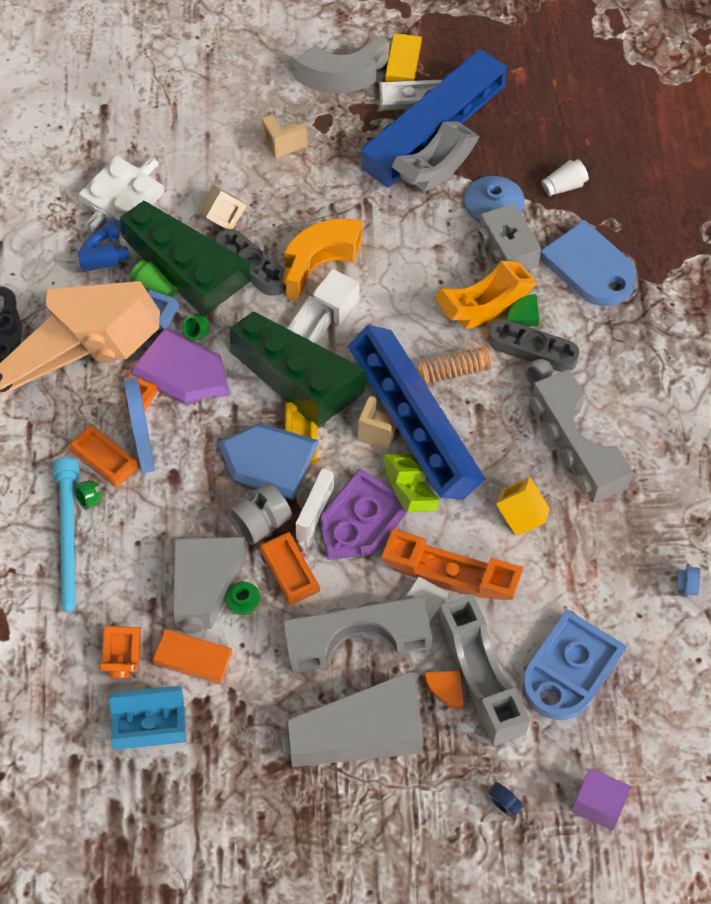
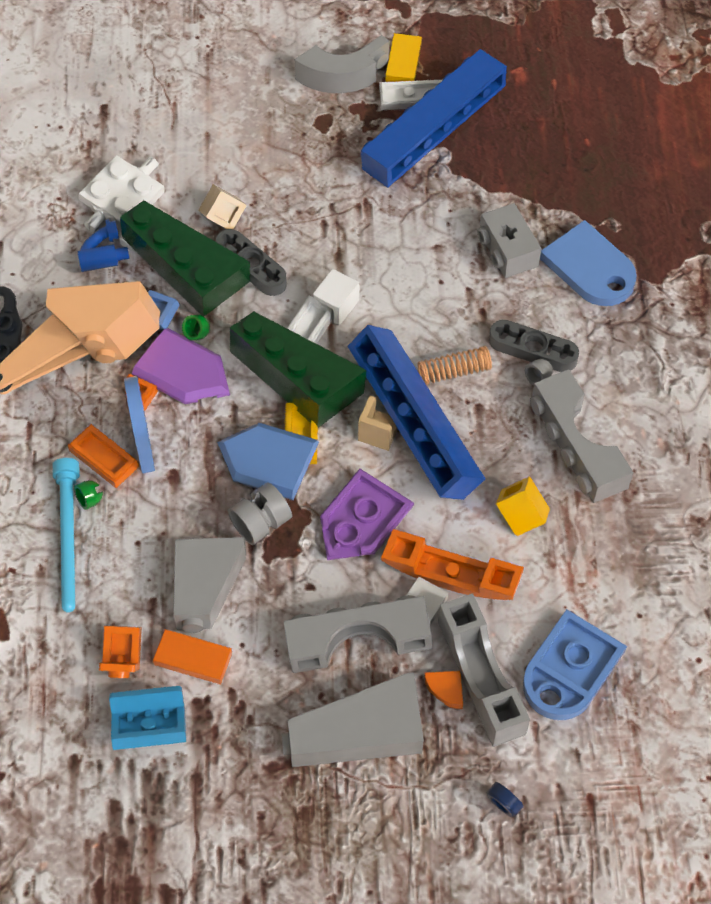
(152, 278): bright green cone -> none
(246, 606): green plate -> none
(283, 139): tan panel -> none
(289, 568): orange tile -> none
(315, 506): white tile -> none
(317, 245): light orange arch -> none
(409, 484): lime slope -> none
(438, 158): light grey arch -> none
(481, 198): medium blue dish -> none
(487, 298): light orange arch -> none
(525, 311): green tile -> none
(565, 178): white cone -> none
(601, 799): medium lavender panel -> none
(689, 580): medium blue plate -> none

